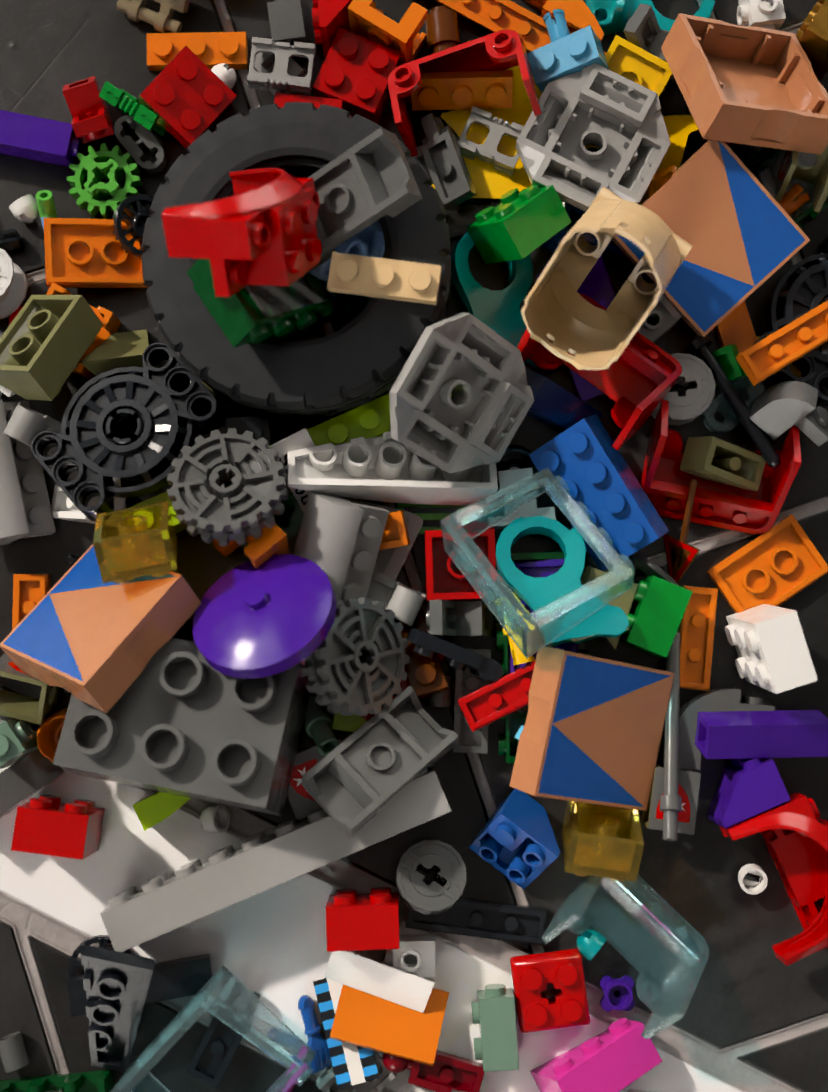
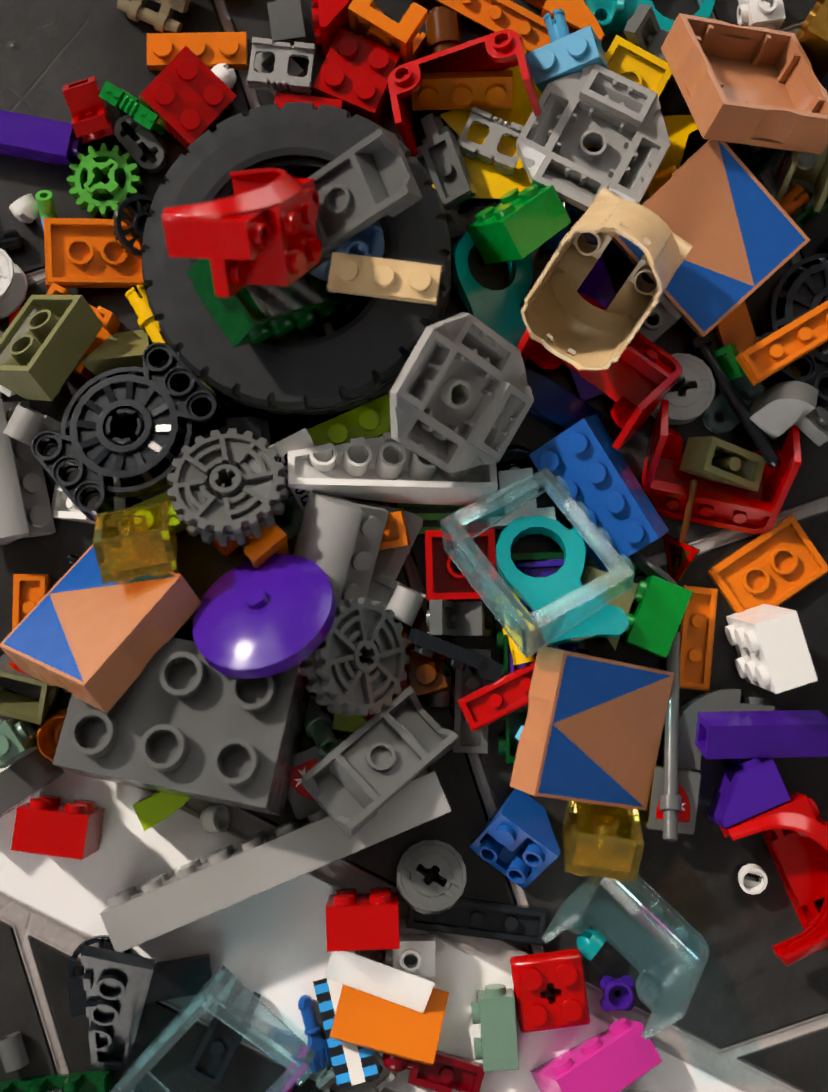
(145, 317): none -> yellow pin

